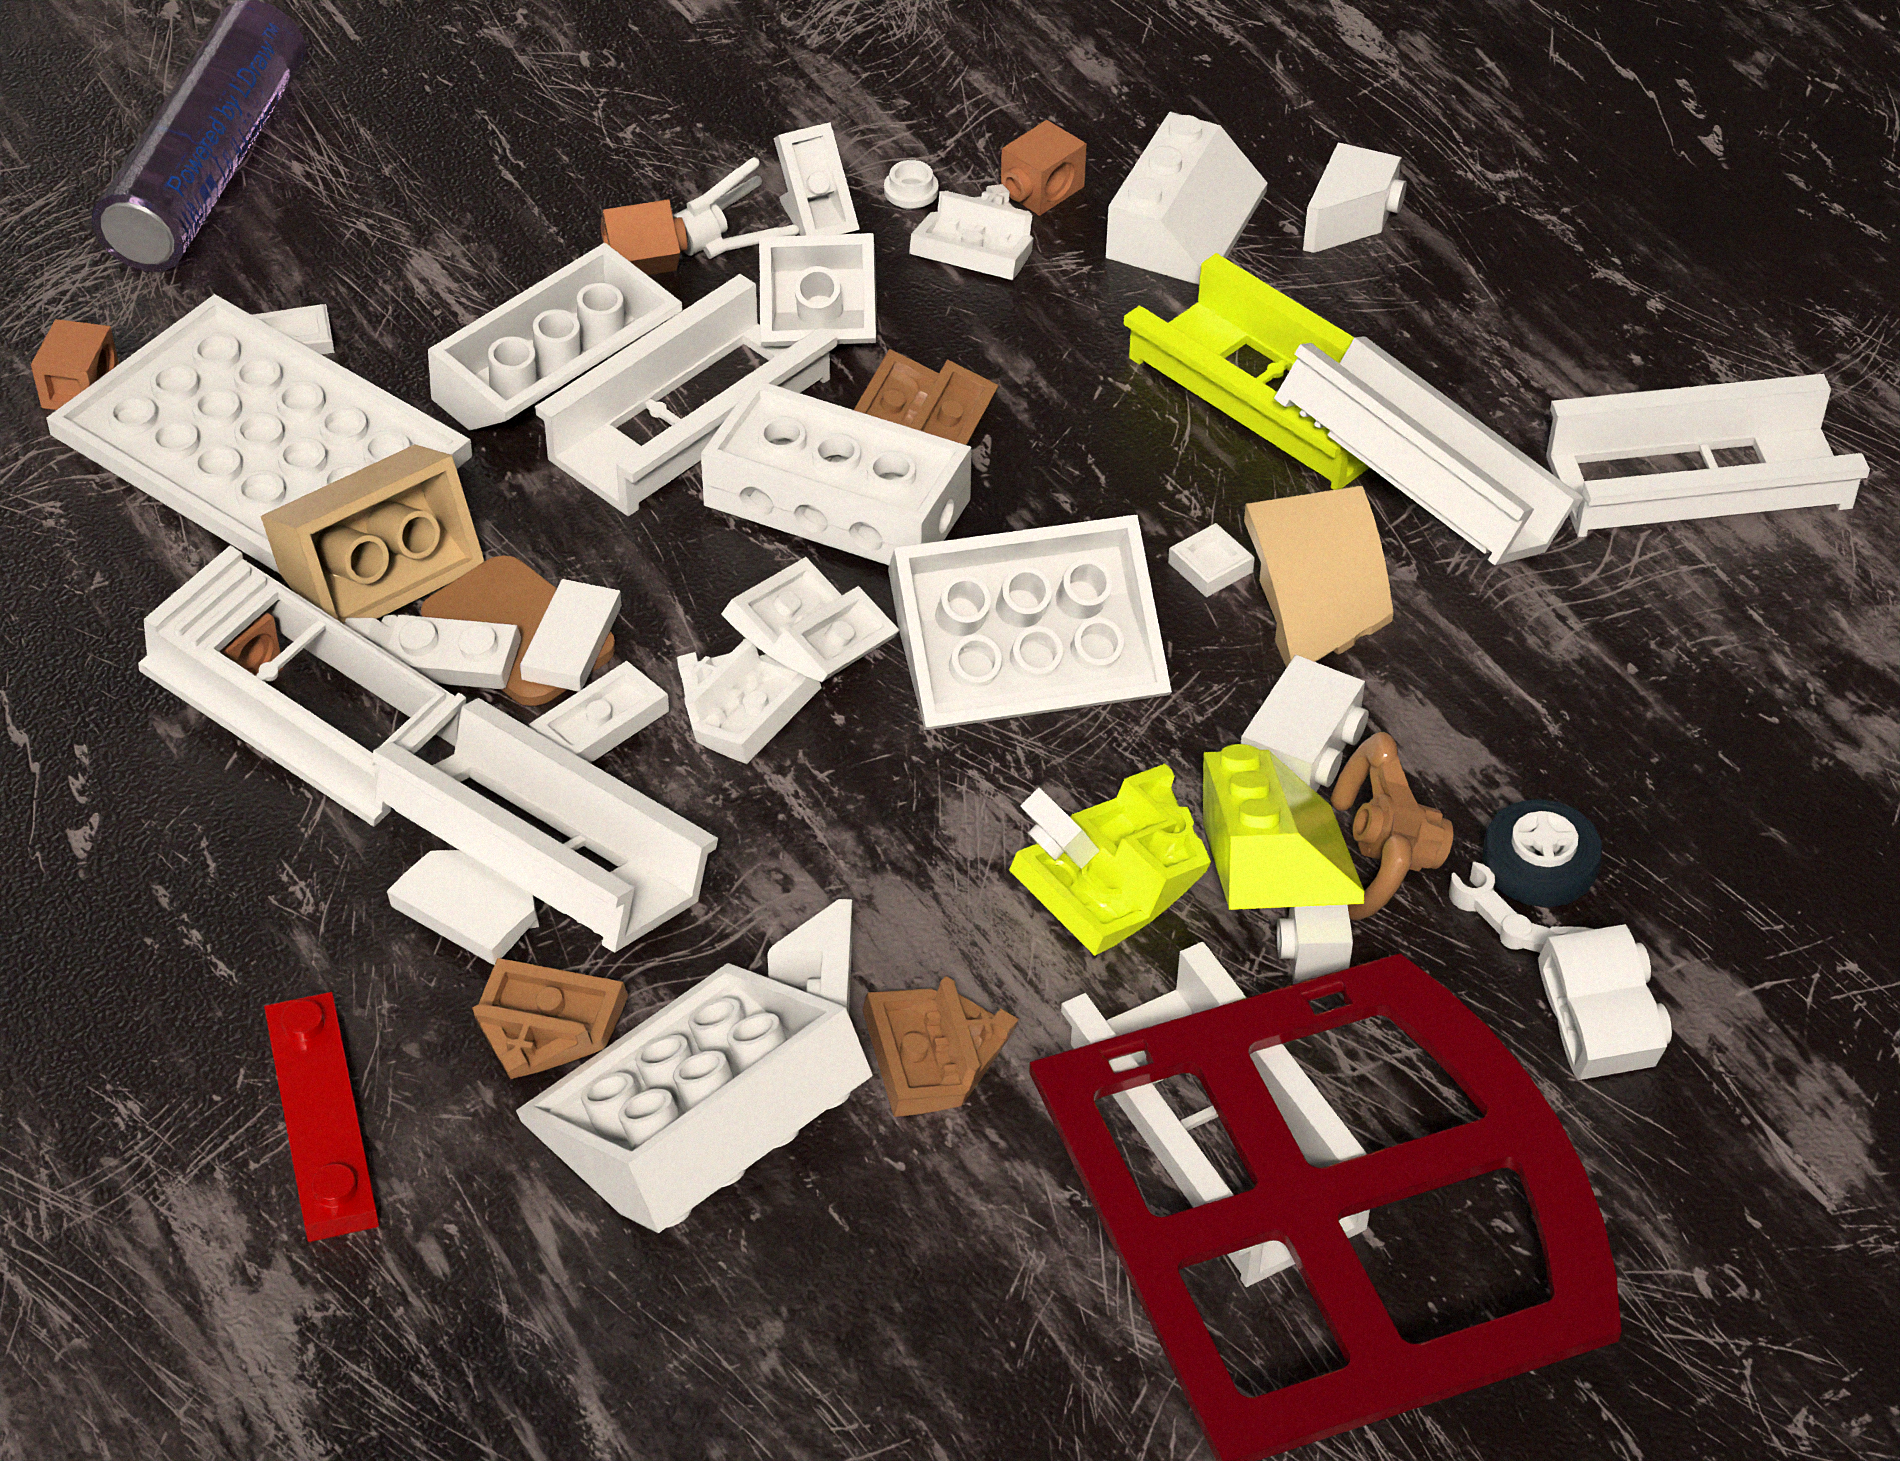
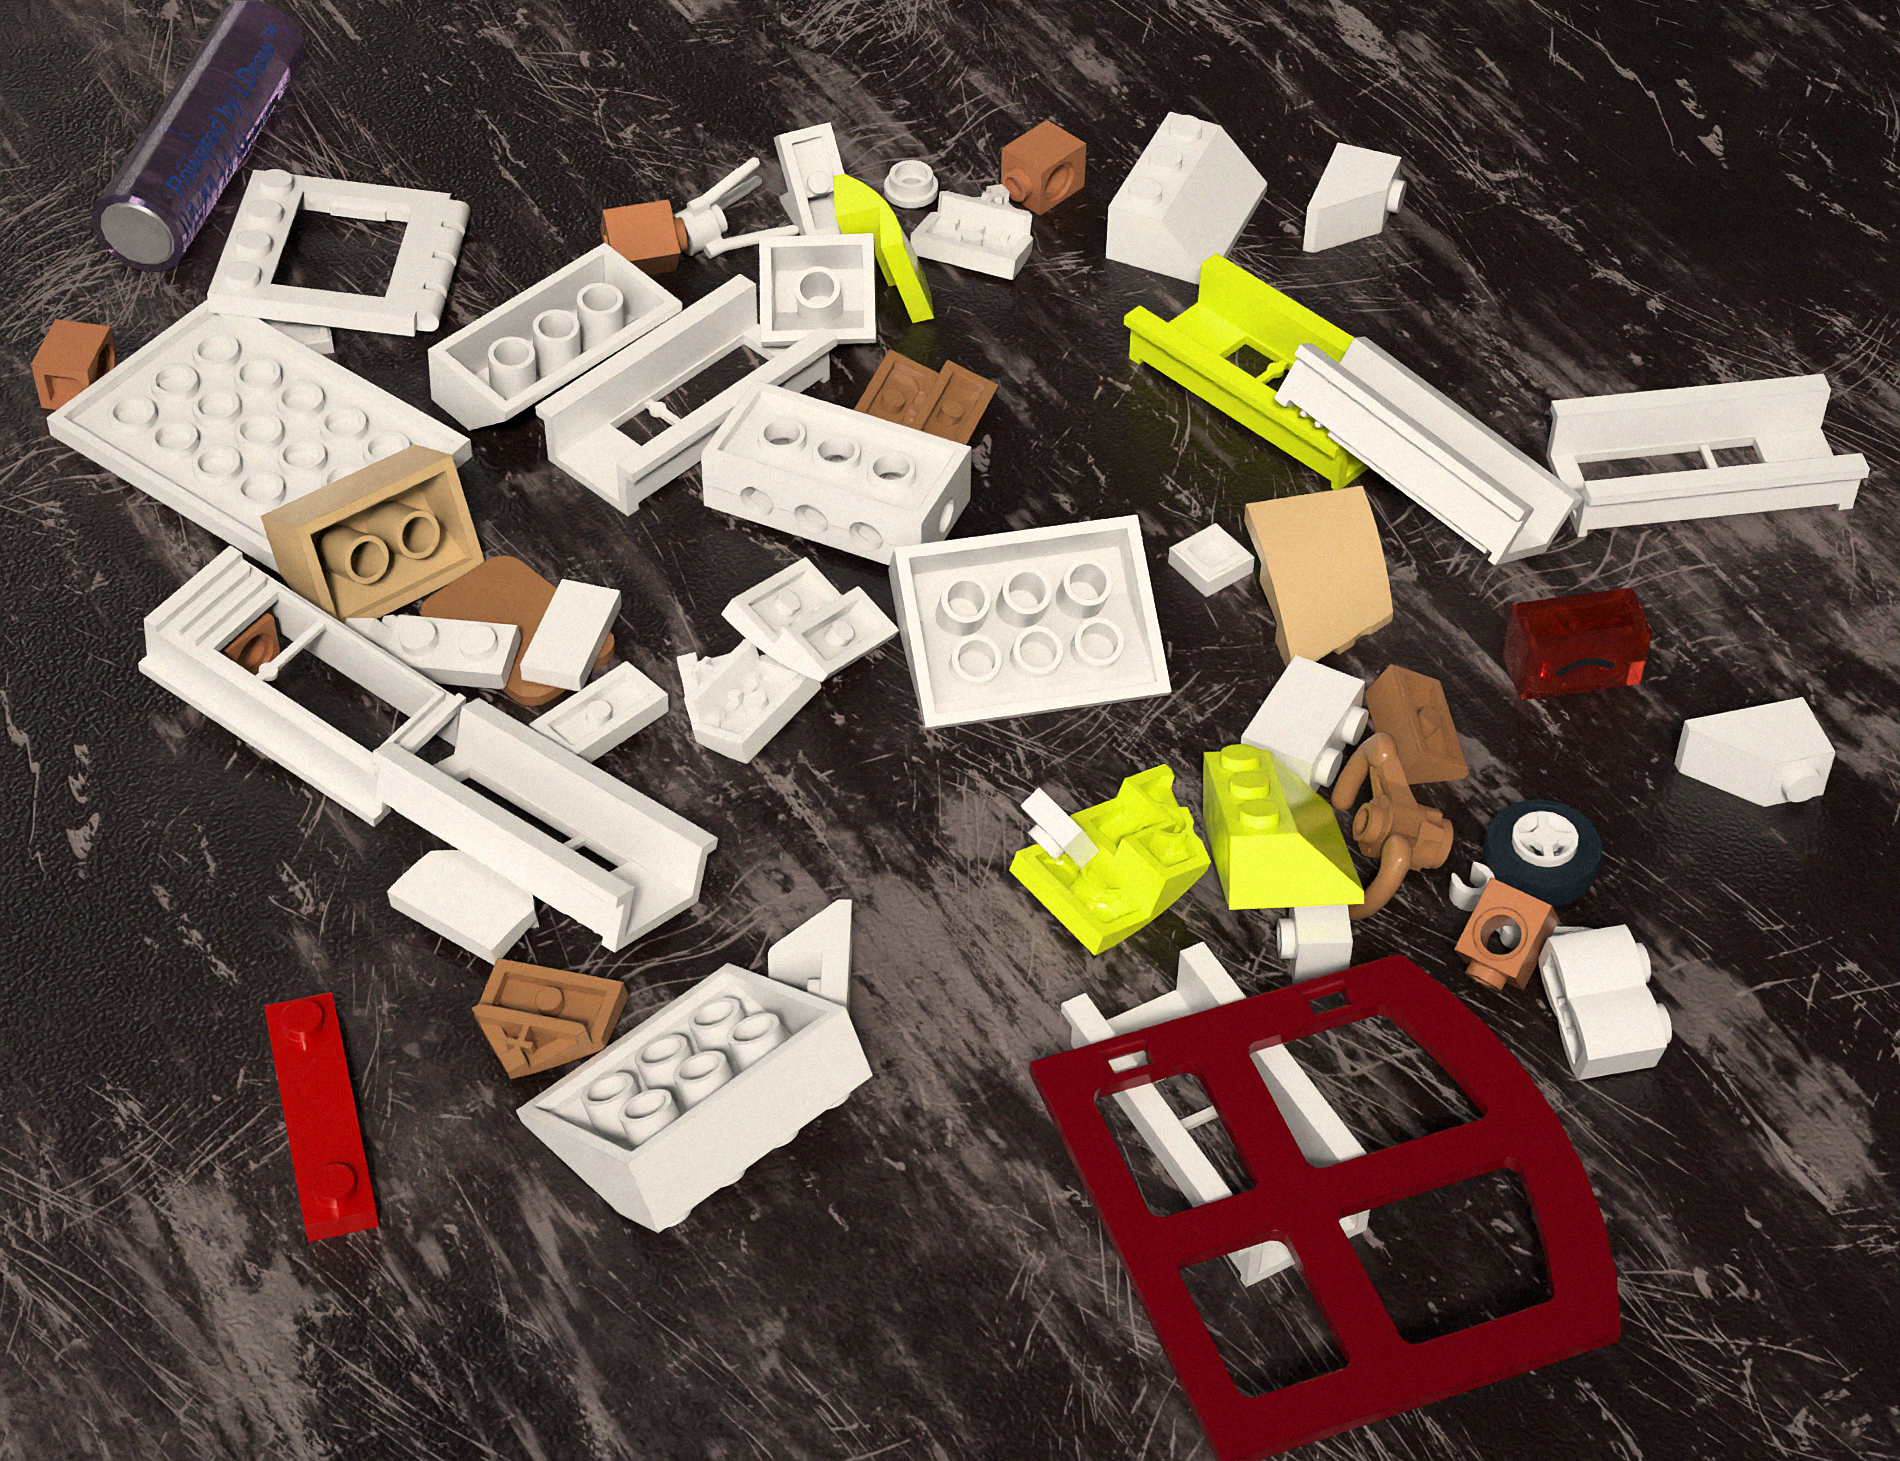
(262, 229): none -> white hinge
(864, 212): none -> neon yellow slope
(933, 1045): medium nougat slope -> none
(1420, 722): none -> medium nougat slope
(1500, 907): none -> nougat brick
(1576, 643): none -> clear red brick
(1759, 752): none -> white slope

